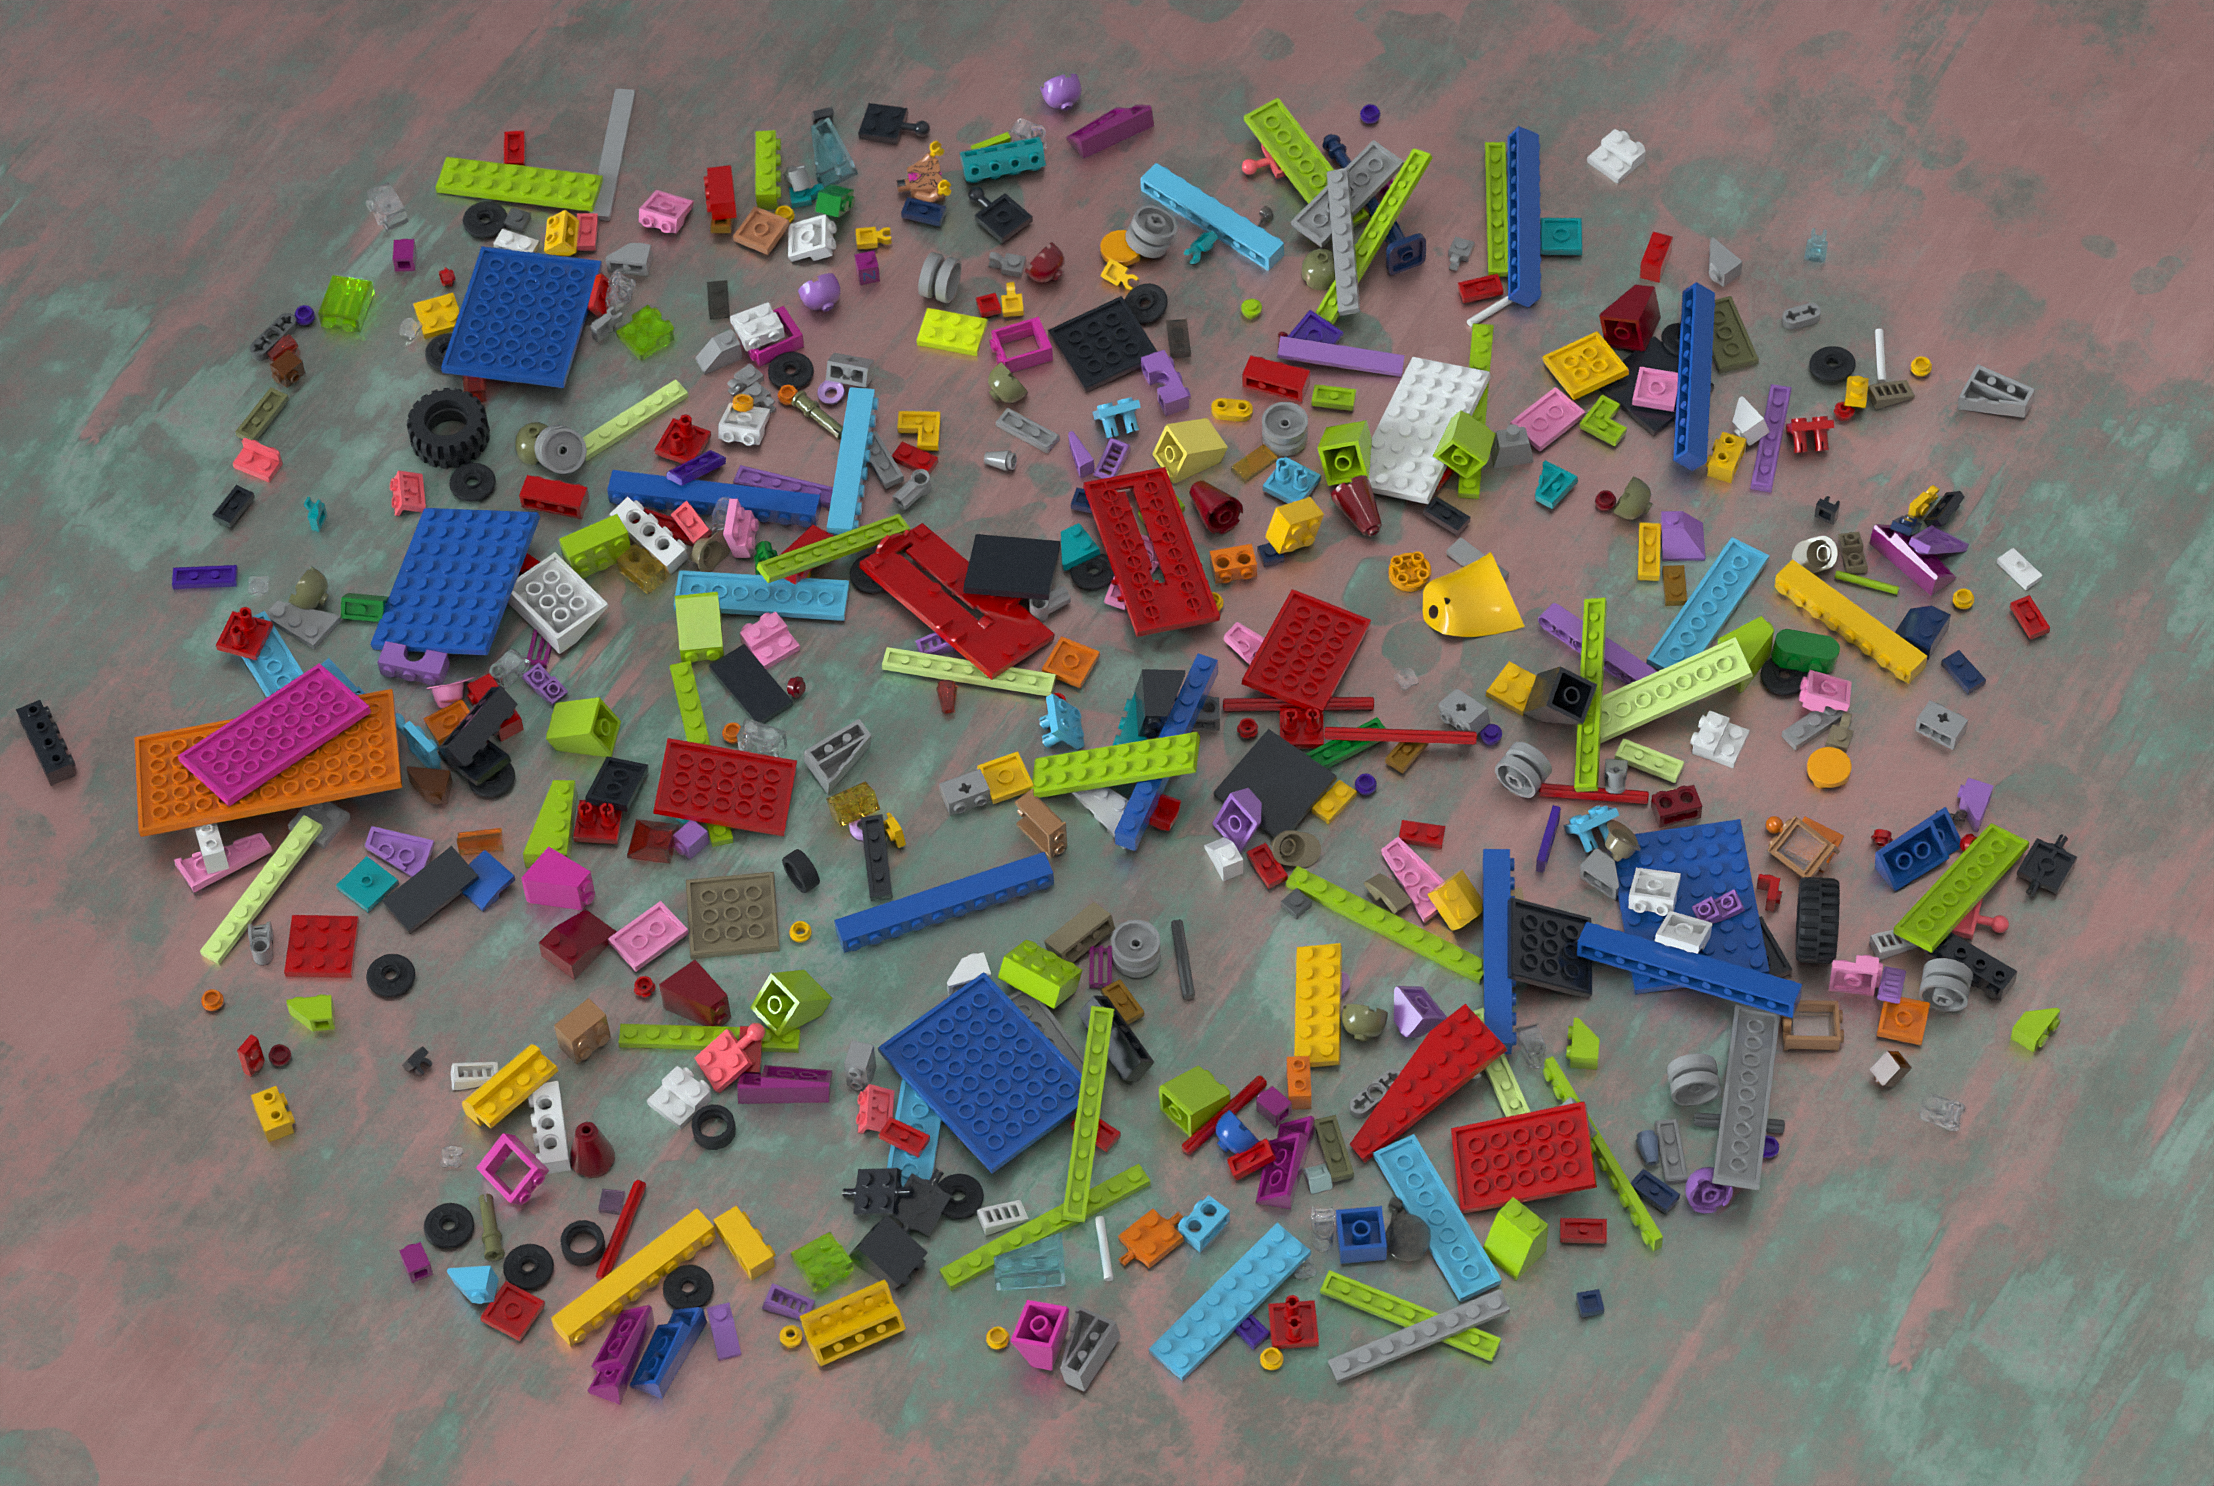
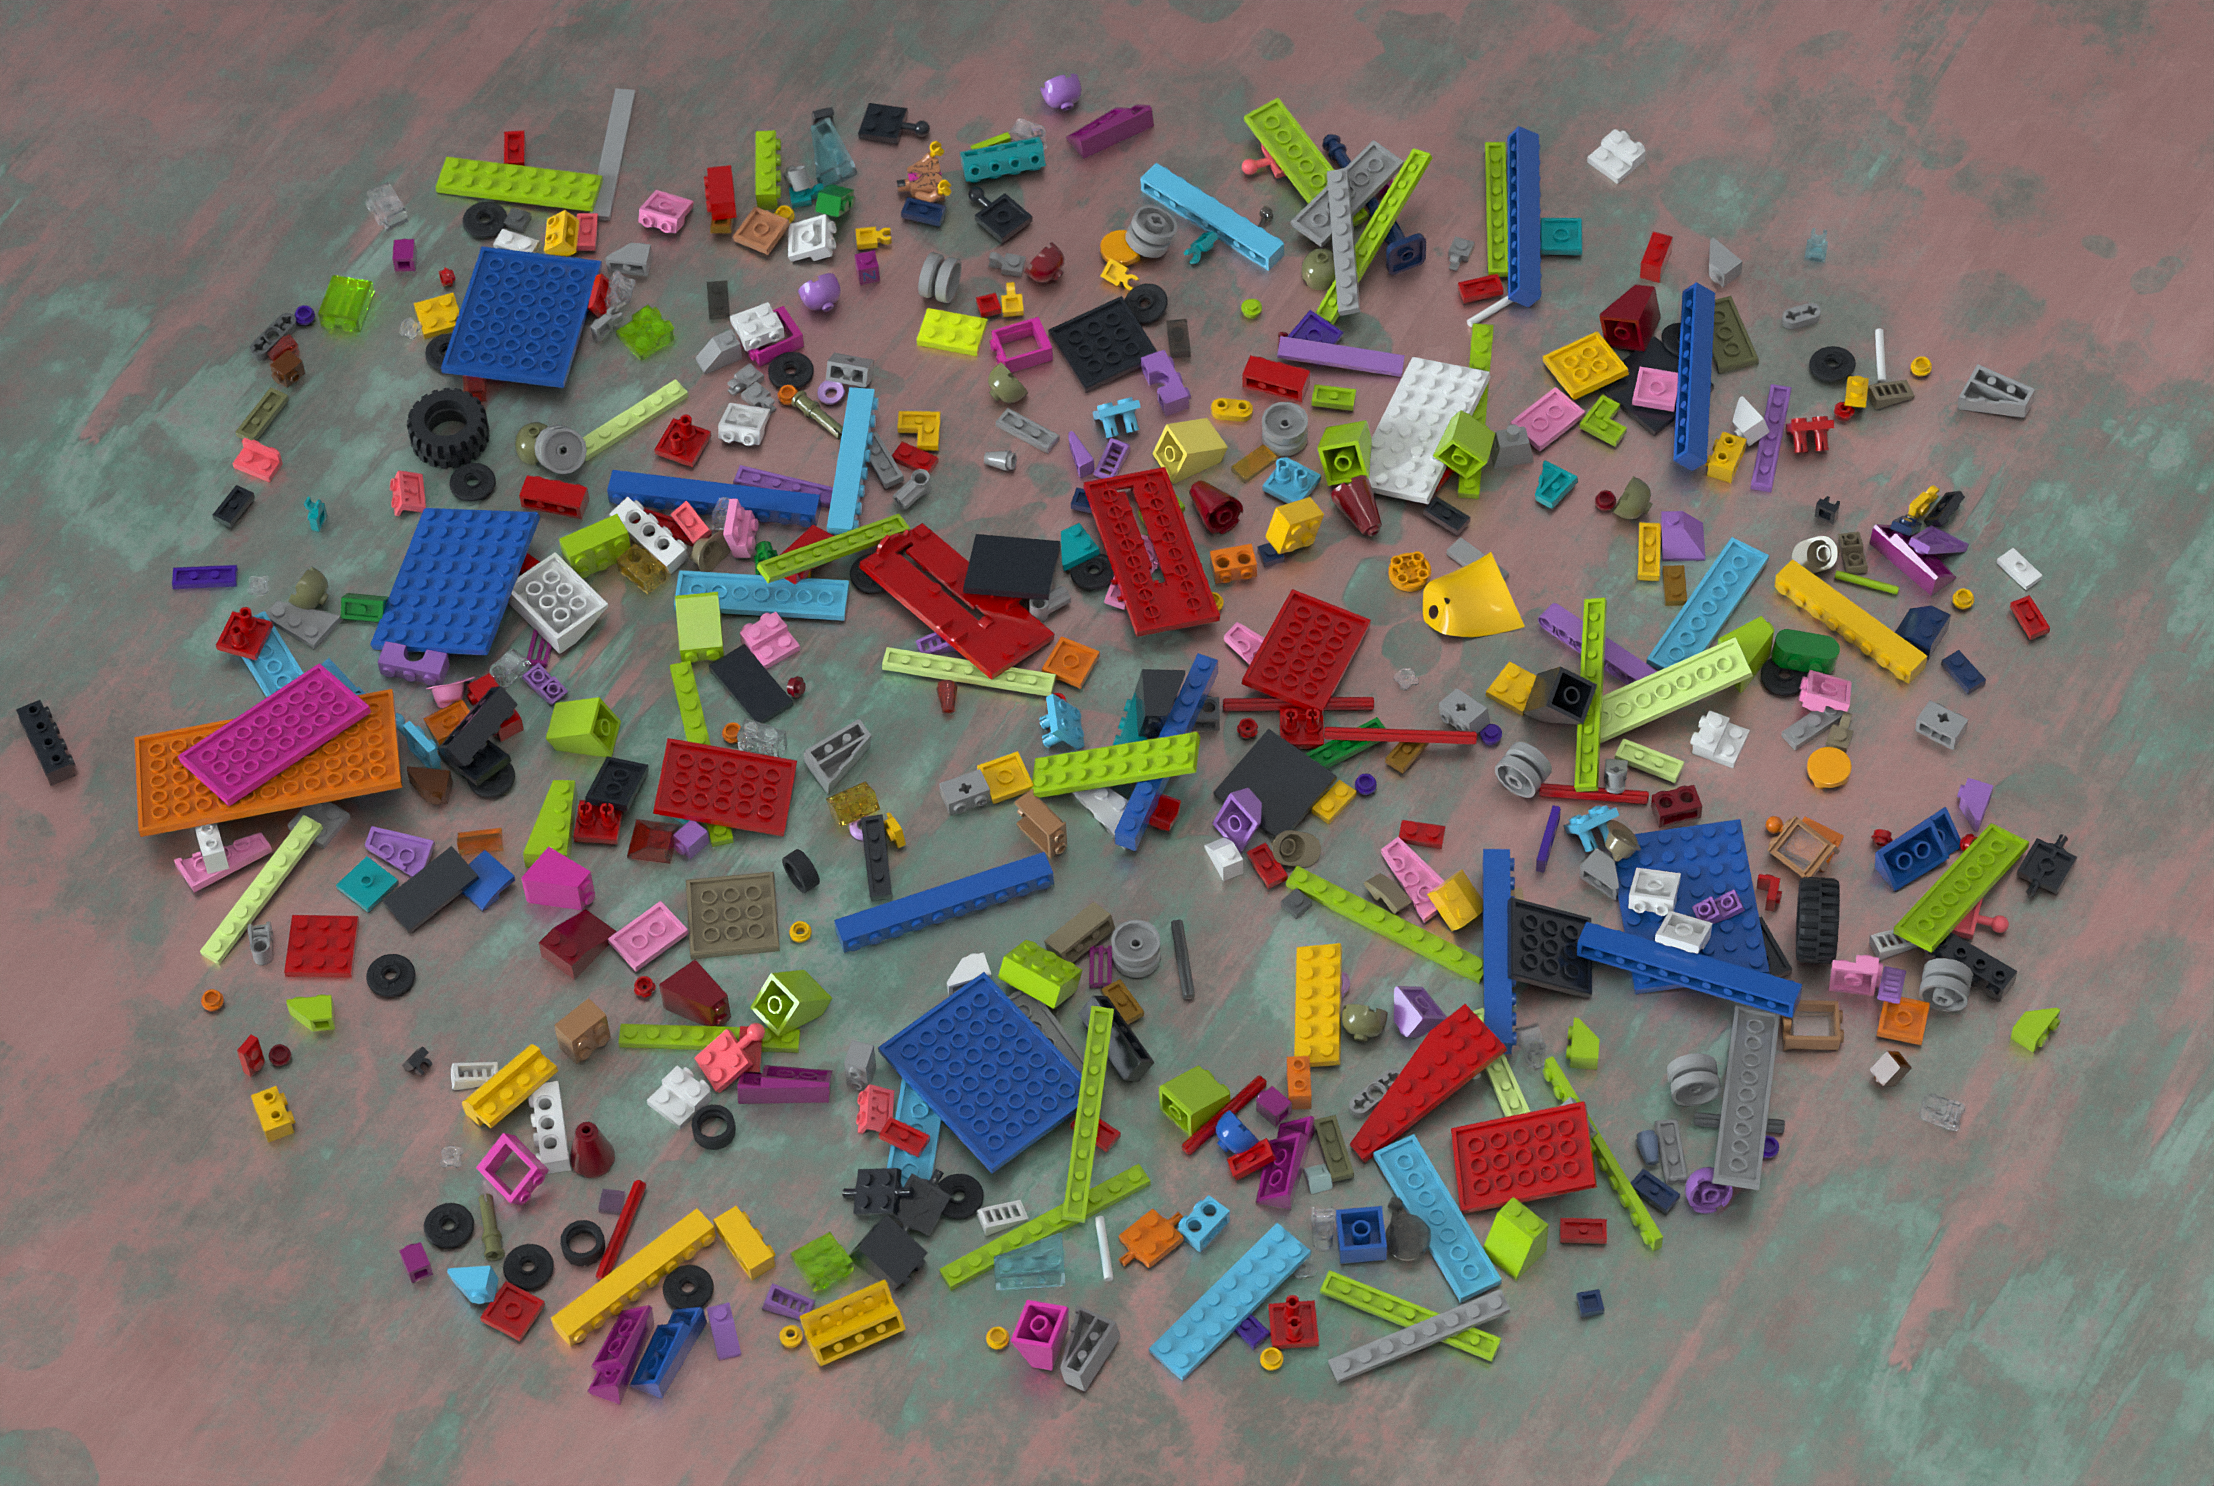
(696, 467): dark purple tile -> none
(743, 402): light orange tile -> none
(1370, 113): dark purple plate -> none
(1956, 817): clear smoke hand -> none

